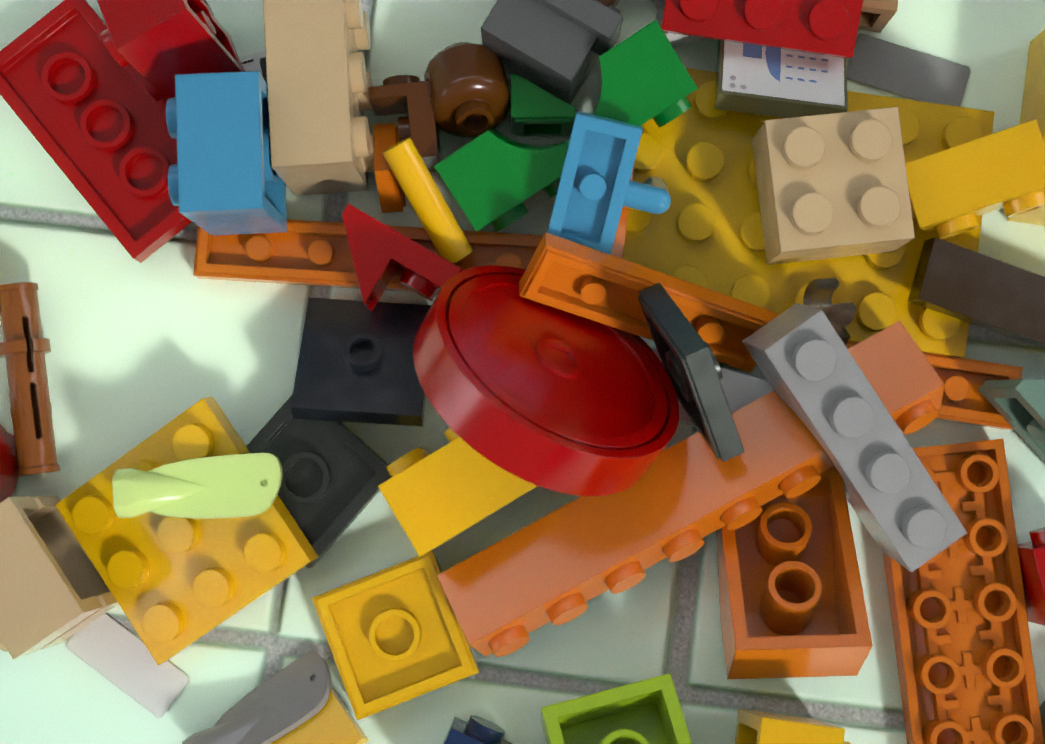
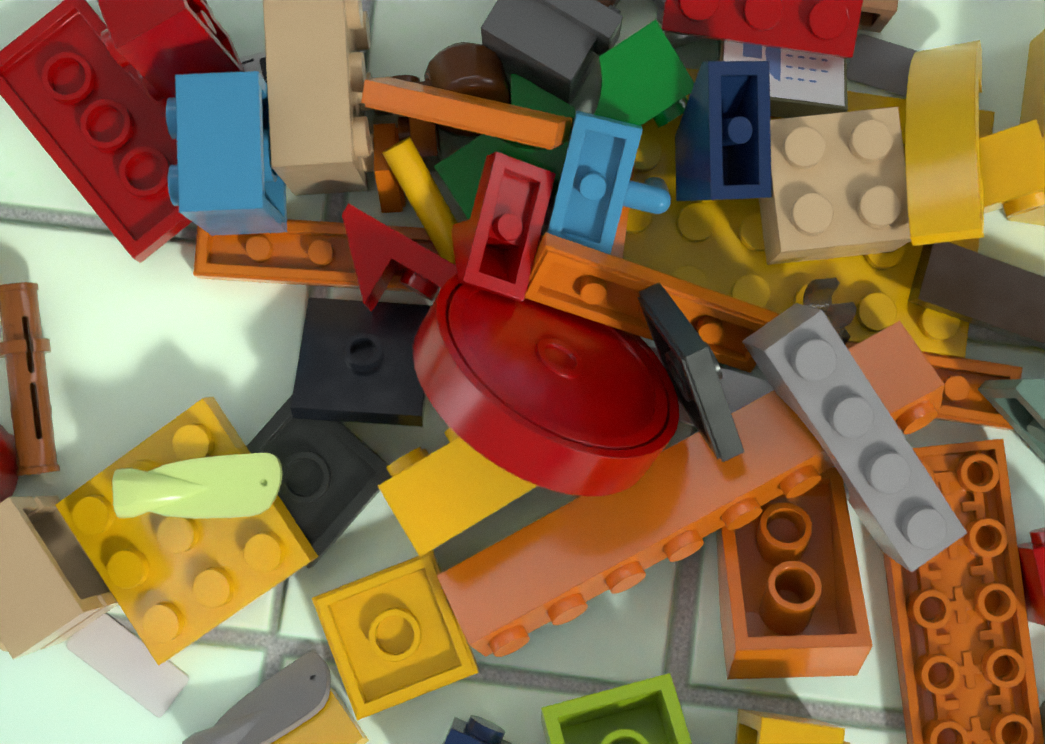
(466, 112): none -> orange tile
(504, 229): none -> red slope
(725, 134): none -> dark blue slope
(943, 144): none -> yellow slope

